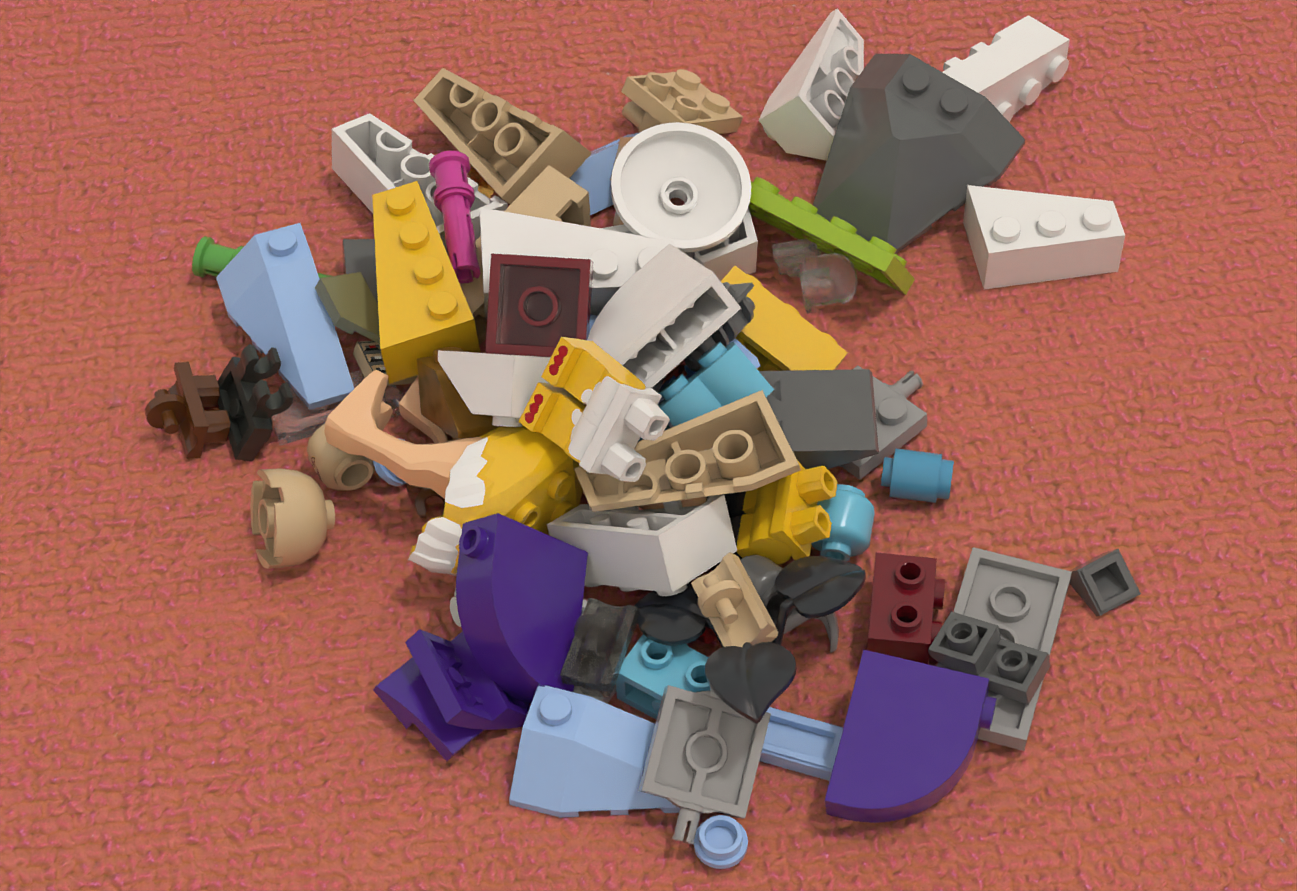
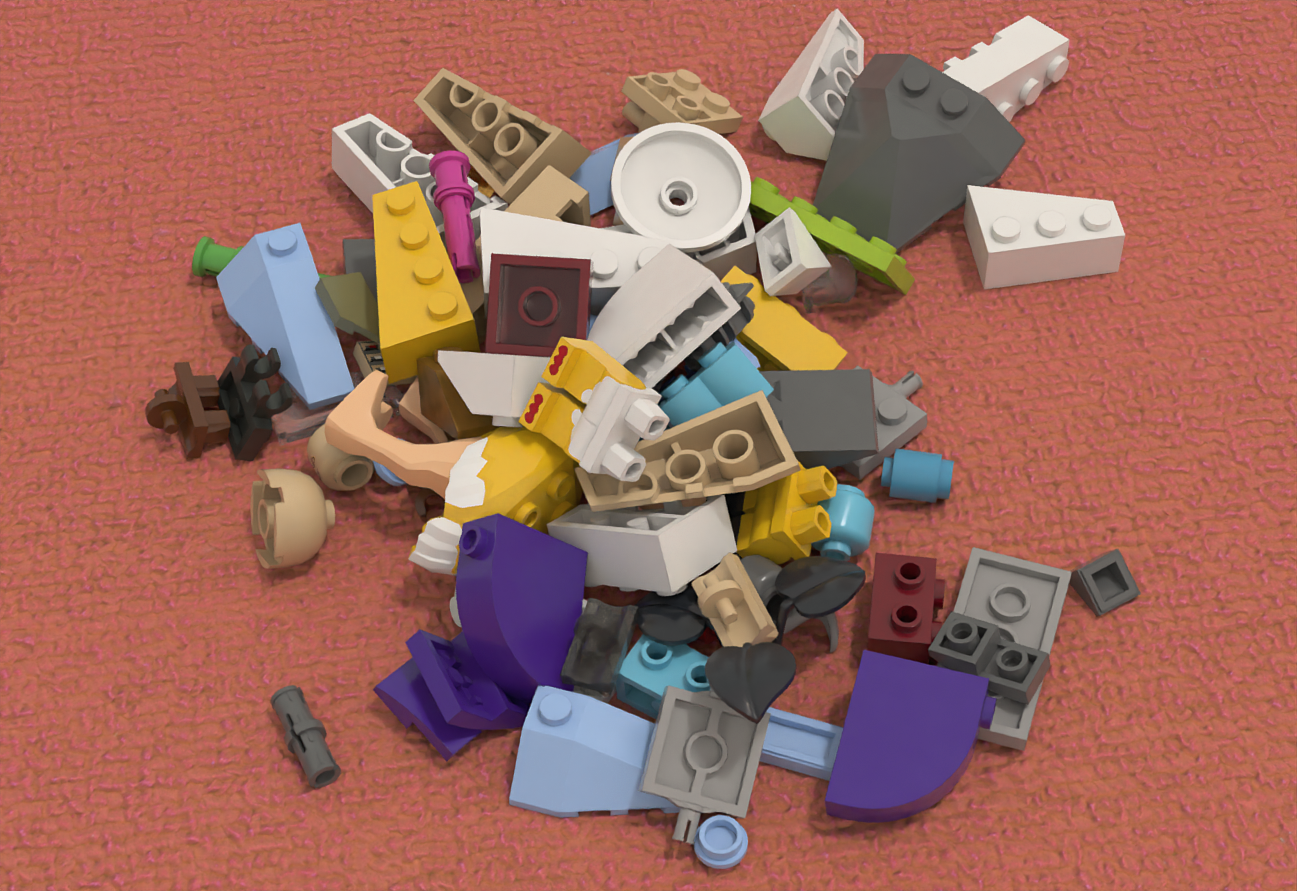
(305, 736): none -> dark grey pin
(788, 255): none -> white slope

